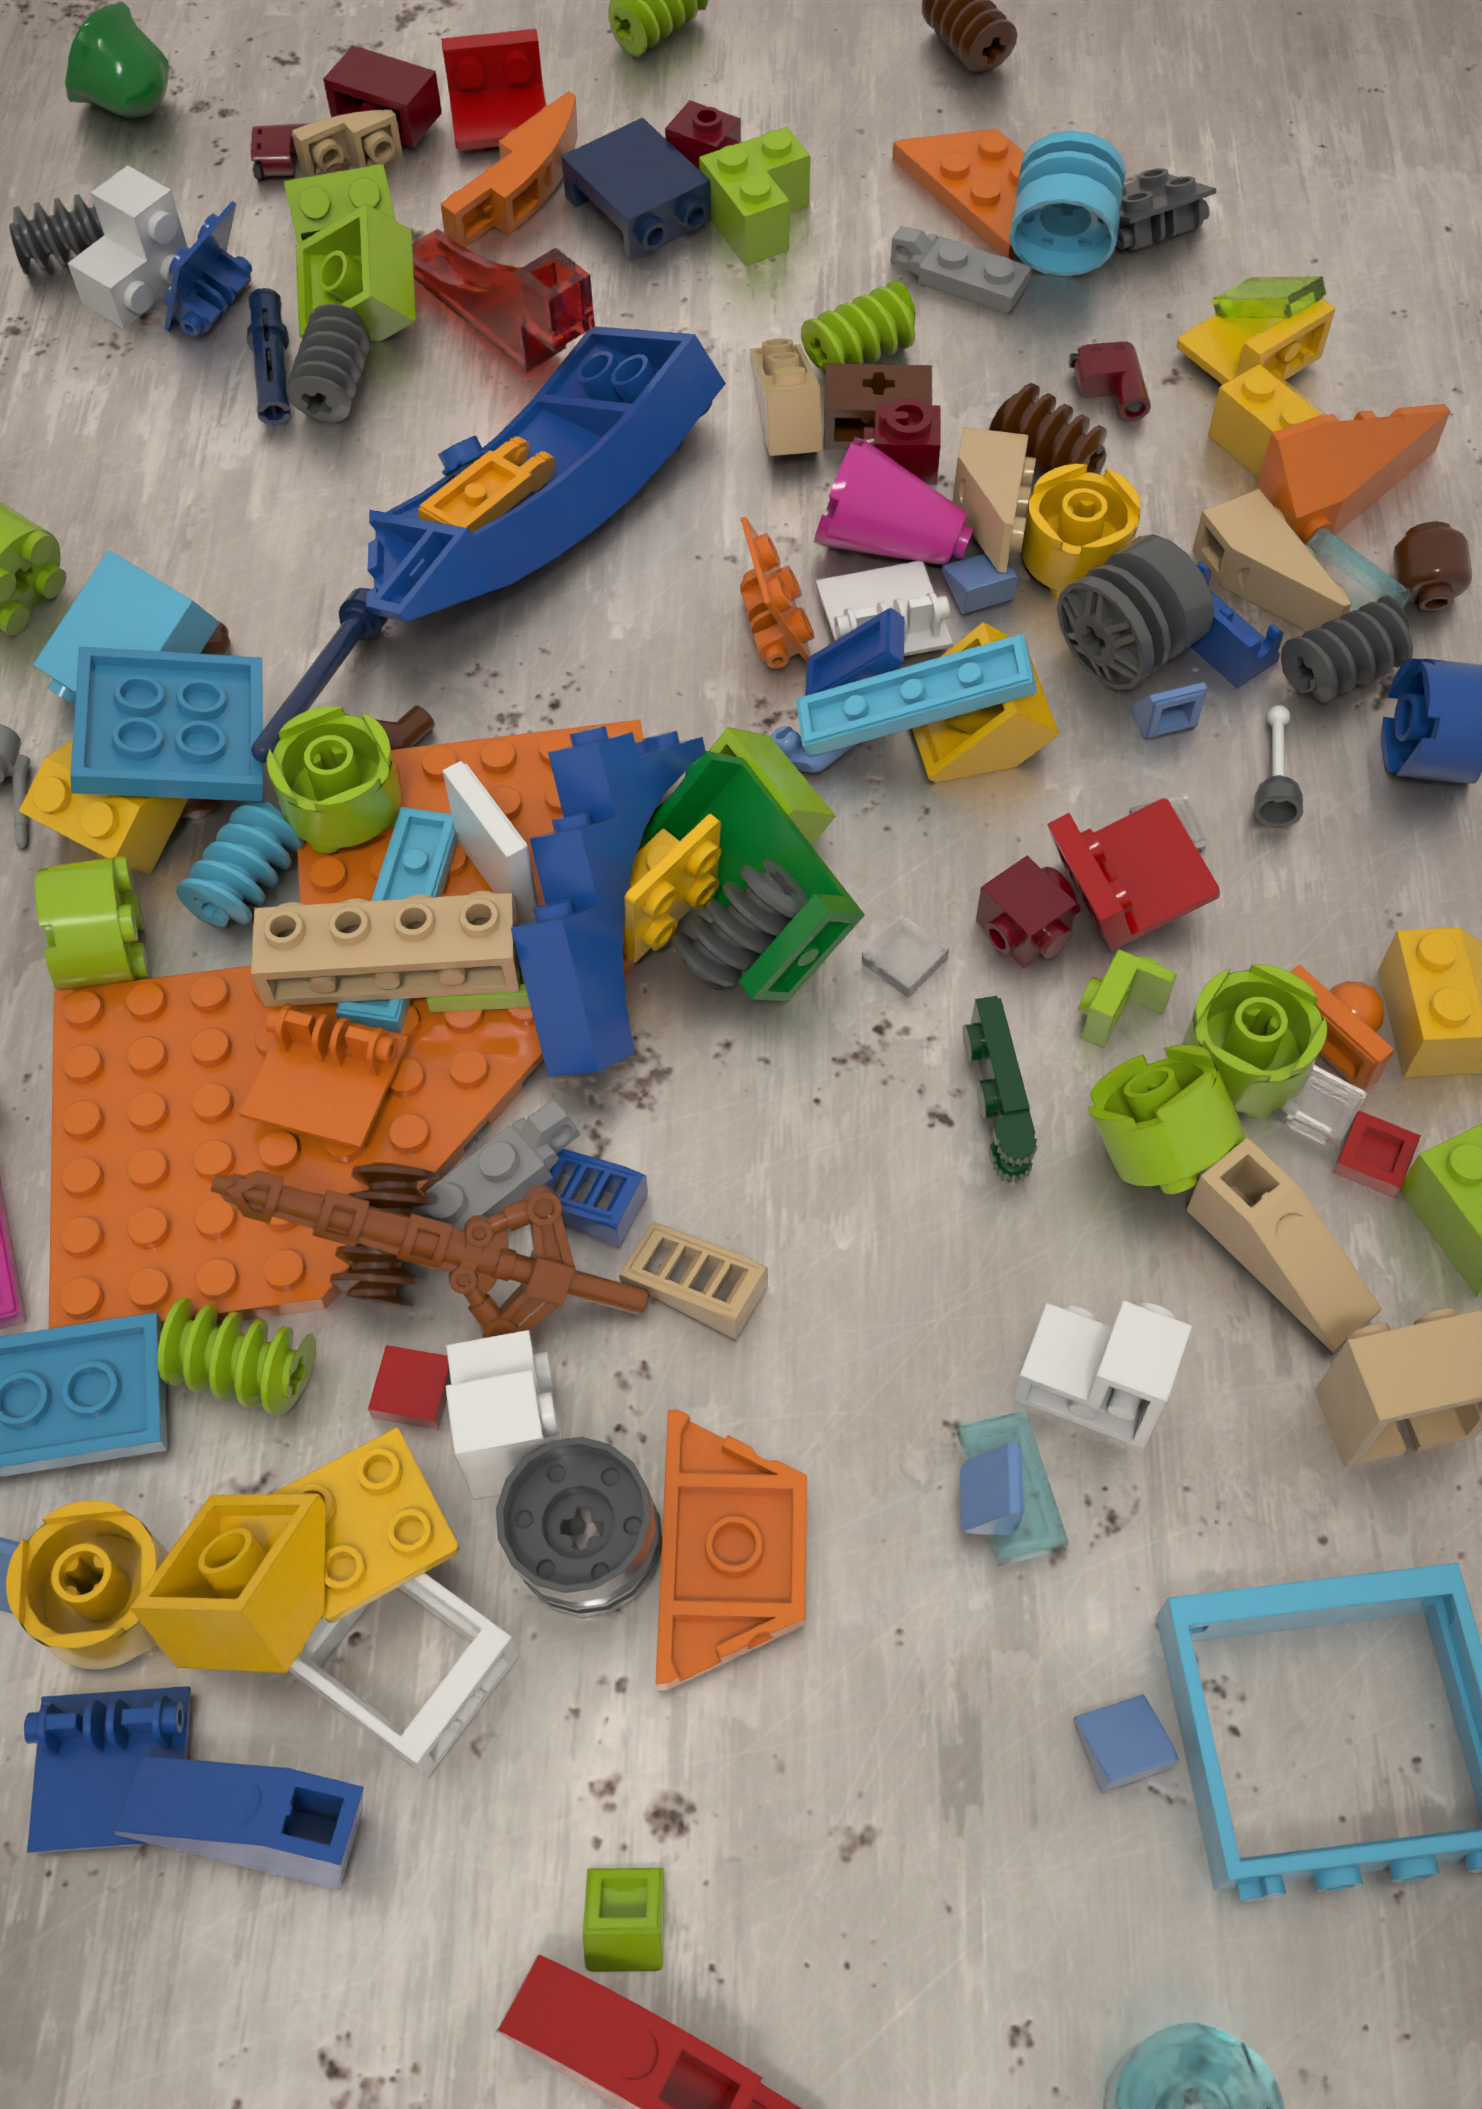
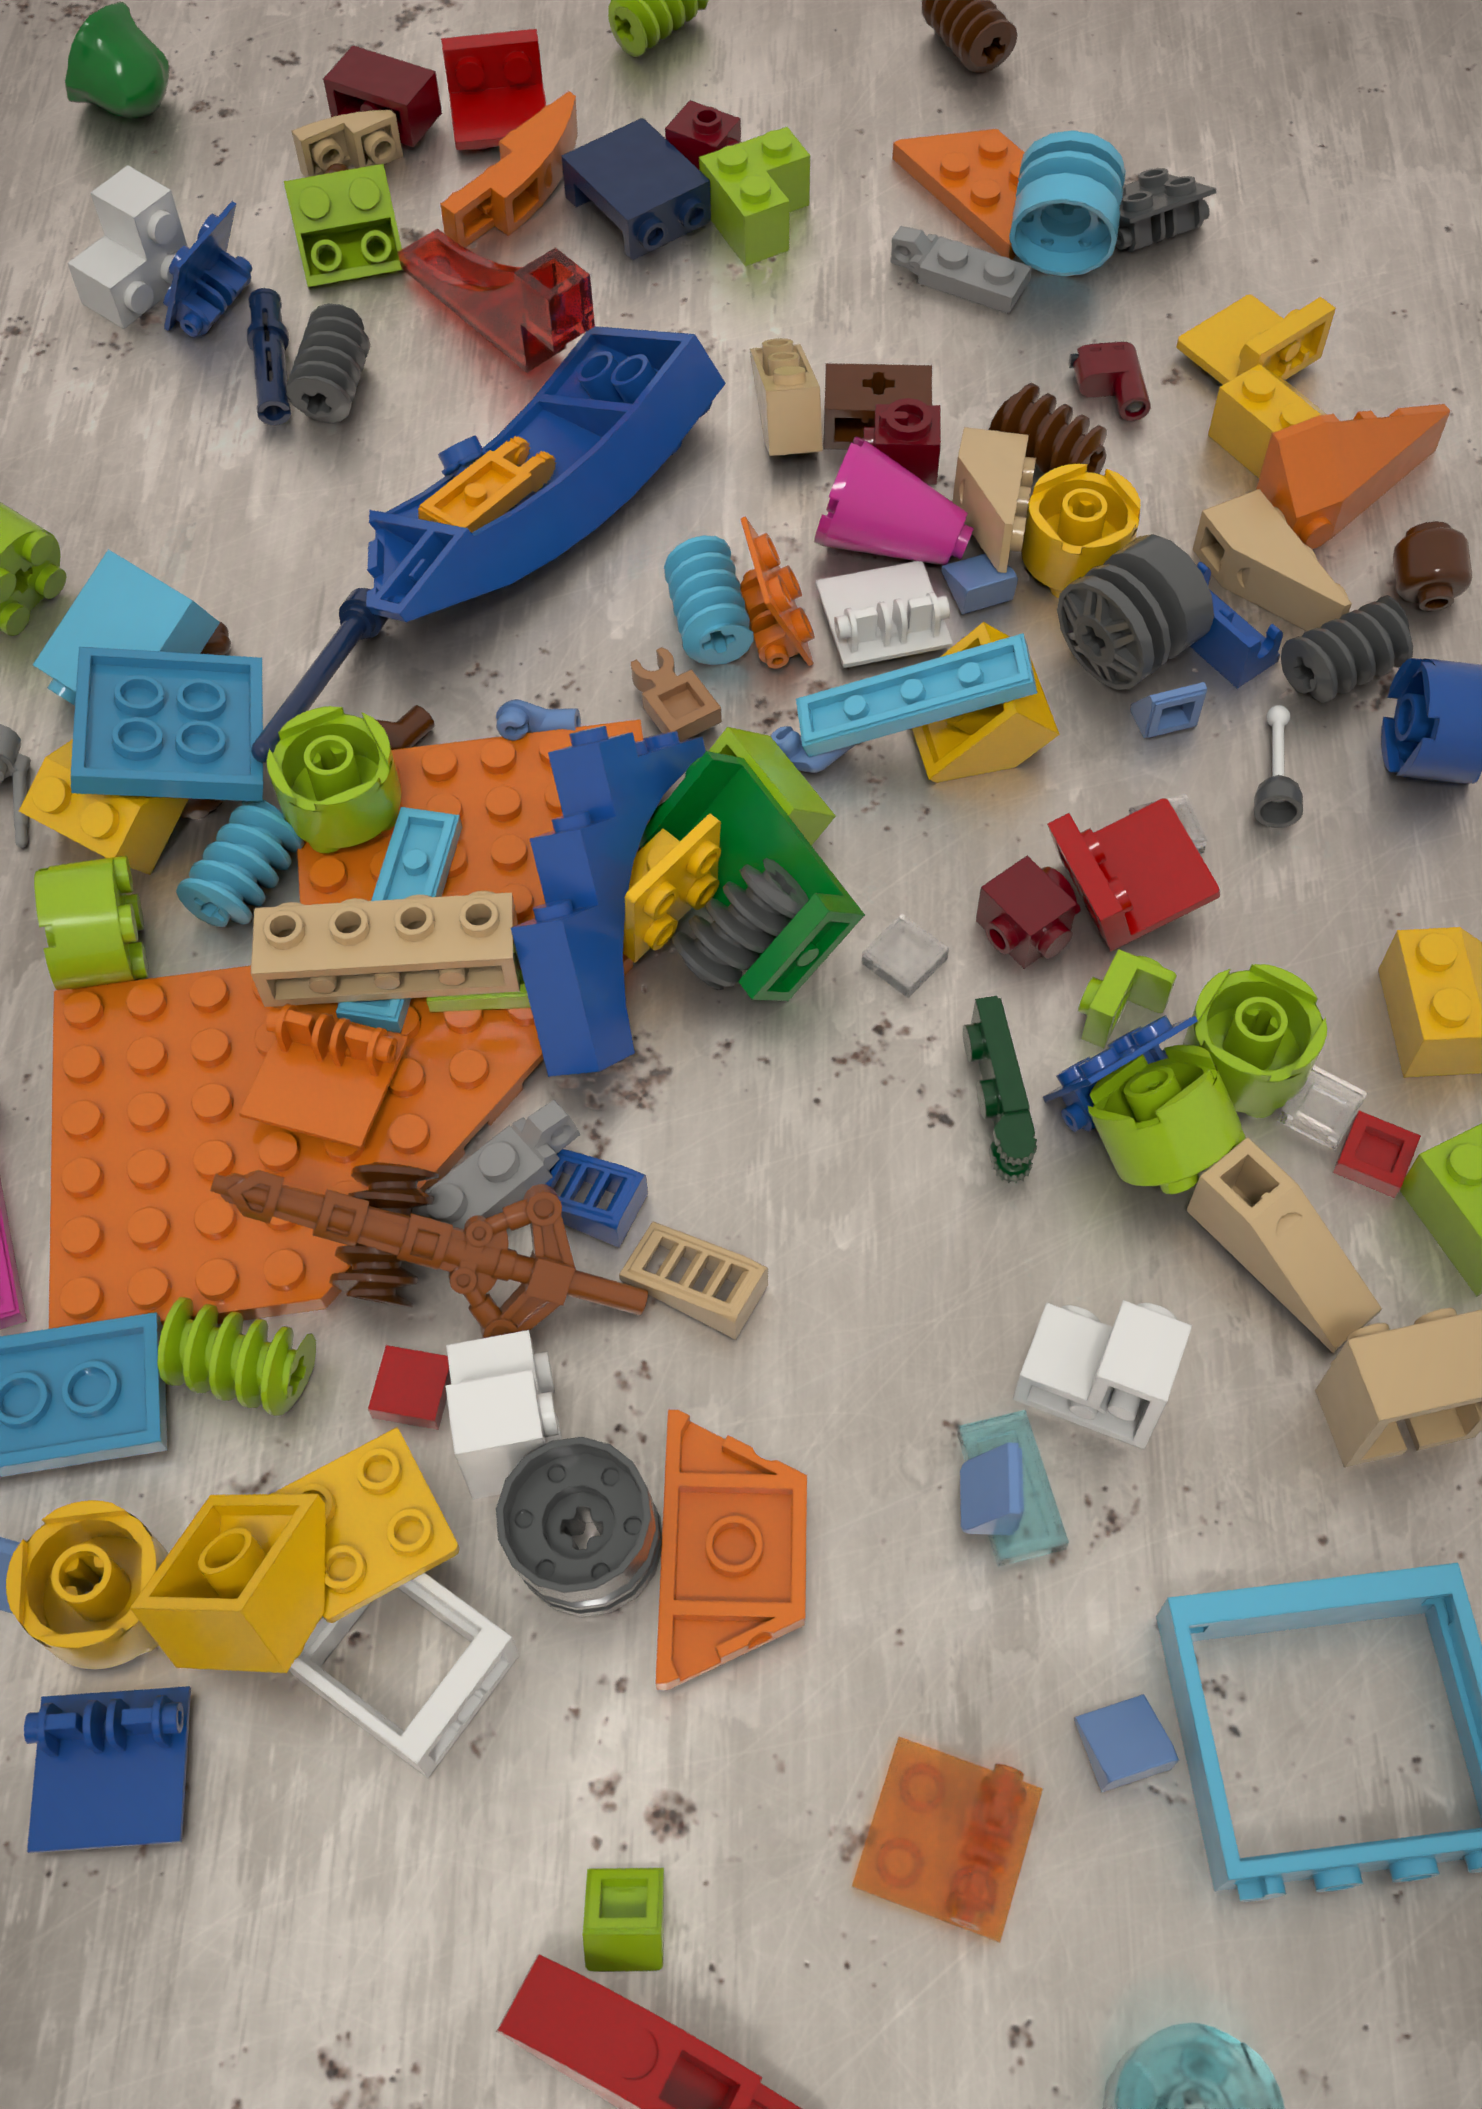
(54, 233): dark grey piece -> none
(246, 1816): blue slope -> none
(273, 150): dark red piece -> none
(360, 265): lime slope -> none
(490, 839): white tile -> none
(519, 717): none -> medium blue arm
(675, 701): none -> medium nougat plate
(708, 601): none -> medium azure piece
(860, 654): blue tile -> none
(862, 328): lime piece -> none
(949, 1838): none -> clear orange hinge
(1081, 1077): none -> blue hinge
(1269, 297): clear neon green tile -> none
(1352, 1019): orange tile -> none
(1358, 567): clear light blue tile -> none

